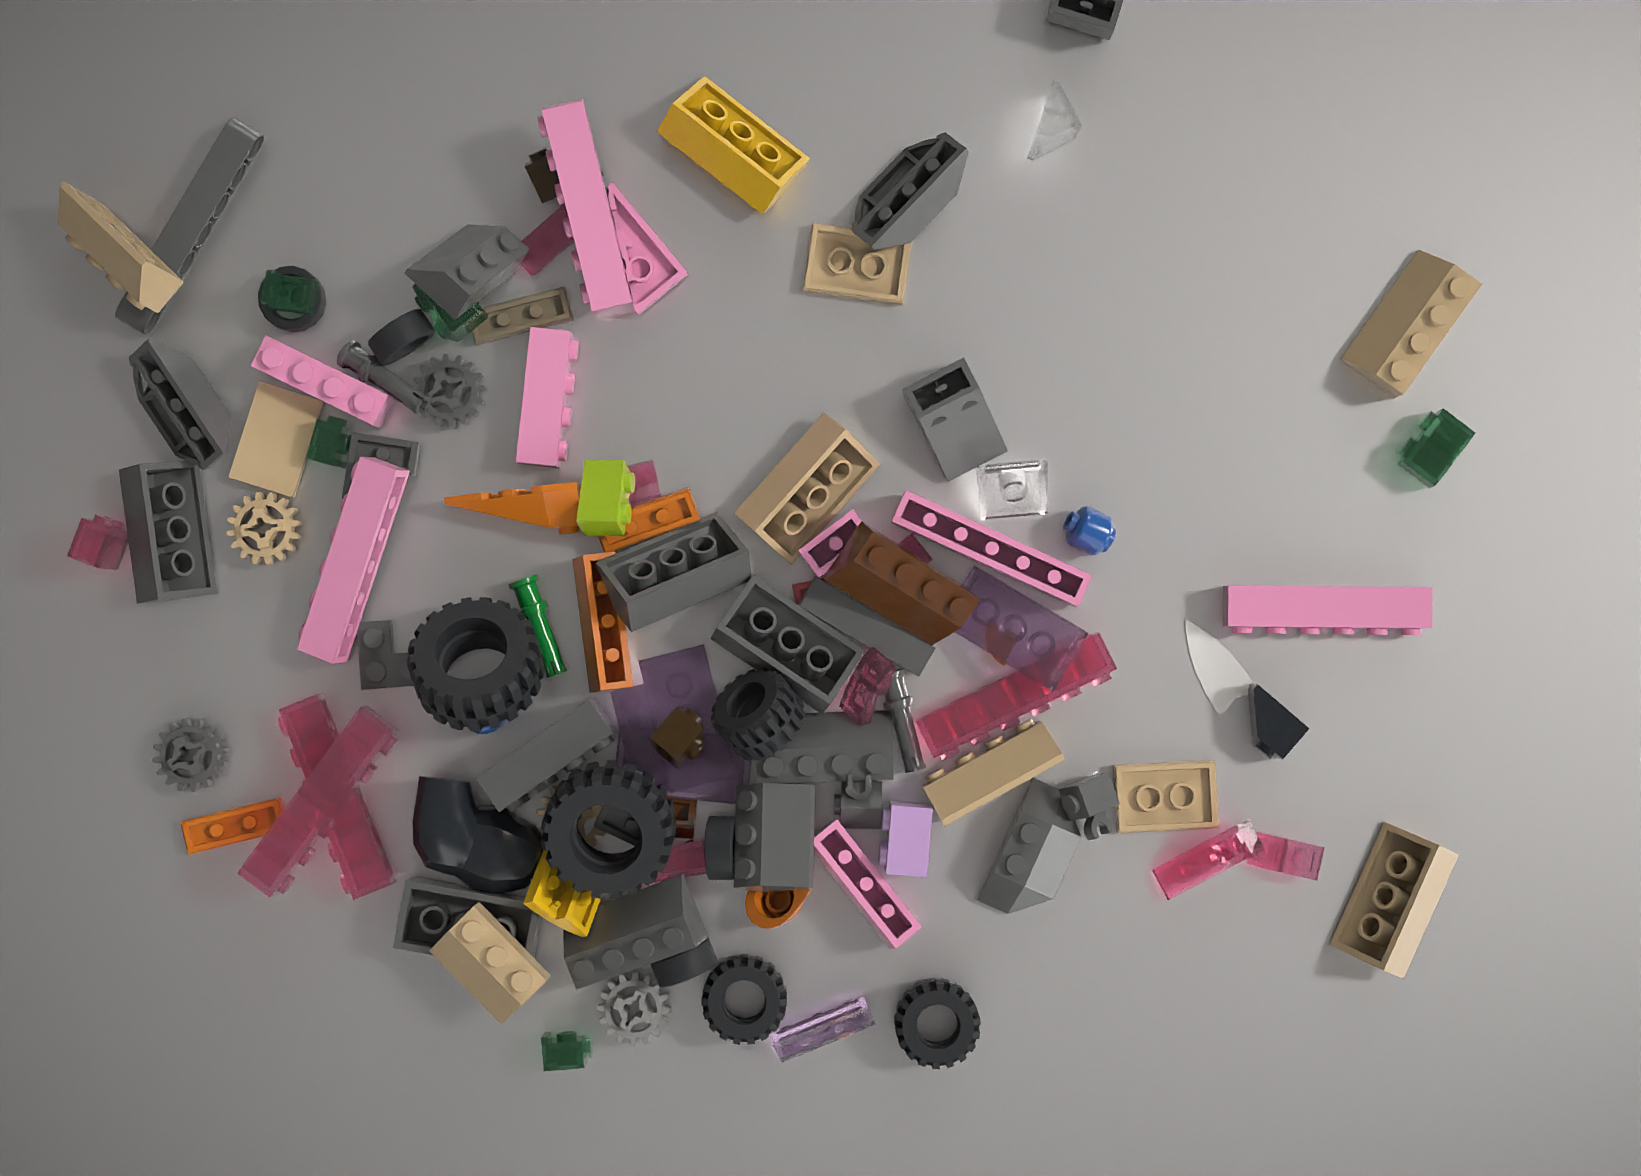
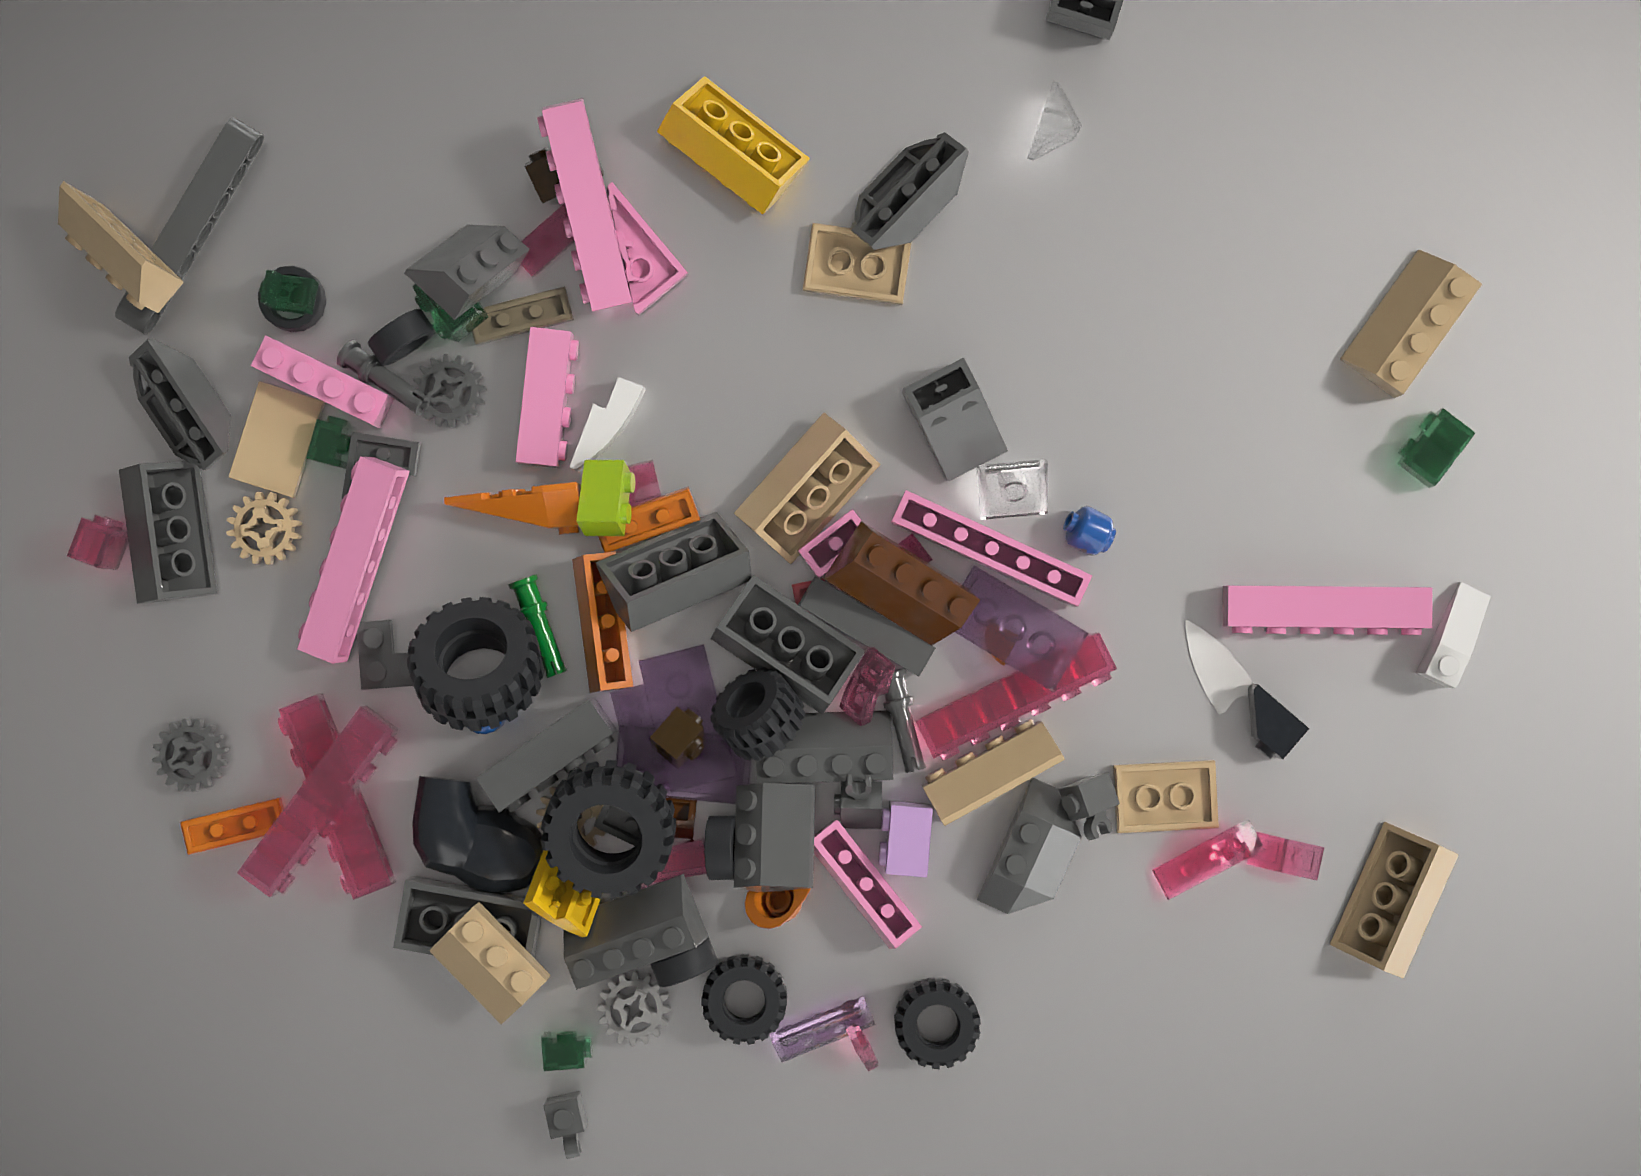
(566, 1119): none -> dark grey brick
(607, 423): none -> white slope
(862, 1047): none -> clear pink tile
(1455, 637): none -> white slope

